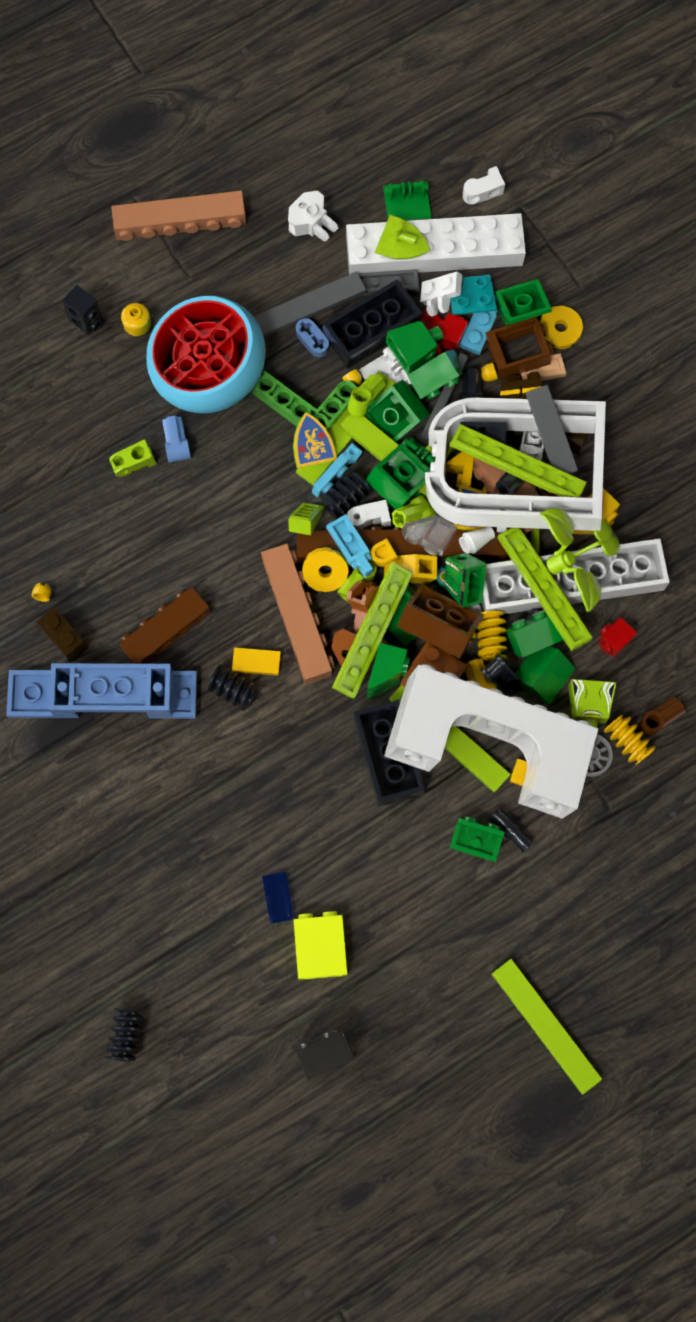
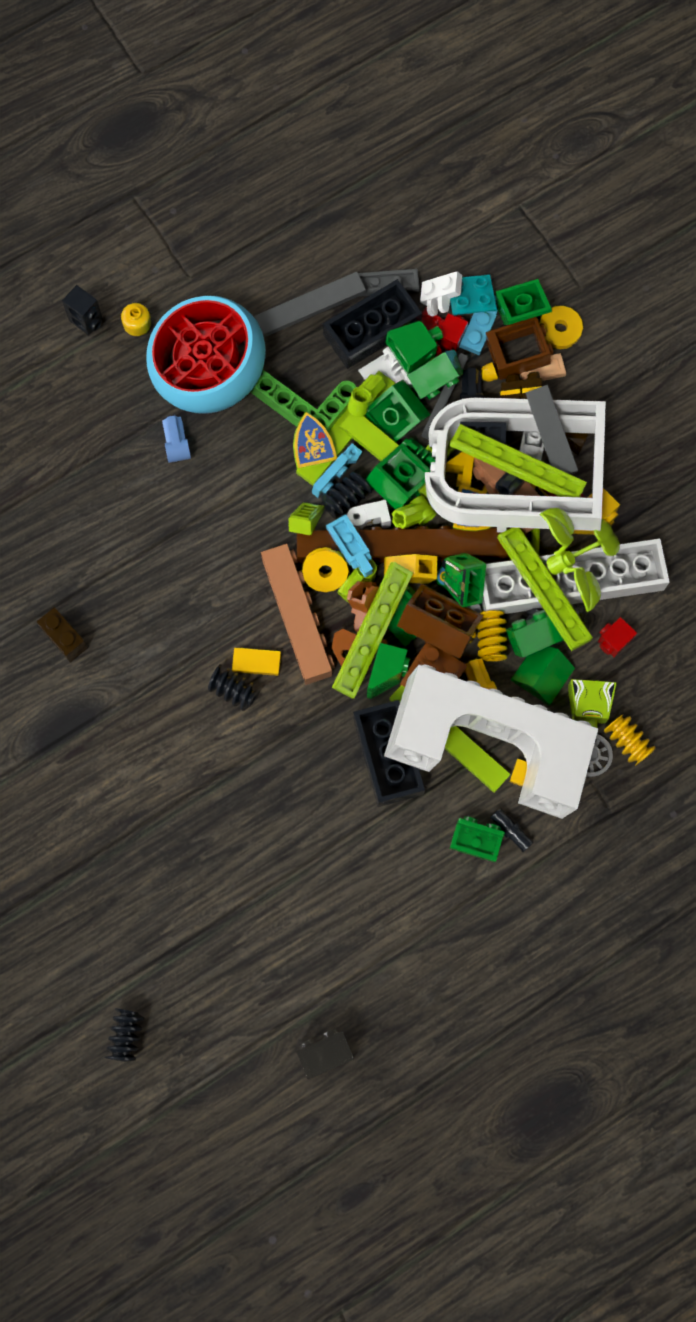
(41, 592): yellow hinge -> none
(102, 688): medium blue bracket -> none
(132, 459): lime leg -> none
(165, 627): reddish brown brick -> none
(178, 215): nougat brick -> none
(277, 898): clear blue tile -> none
(310, 216): white hinge -> none
(315, 334): medium blue beam -> none
(320, 946): neon yellow brick -> none
(353, 376): yellow hinge -> none
(383, 553): yellow tile -> none
(401, 240): lime shield -> none
(407, 200): green hinge -> none
(431, 533): clear slope -> none
(452, 242): white brick -> none
(476, 539): white cone -> none
(484, 188): white leg -> none
(502, 675): black piece -> none
(546, 1027): lime tile -> none
(662, 716): reddish brown piece -> none

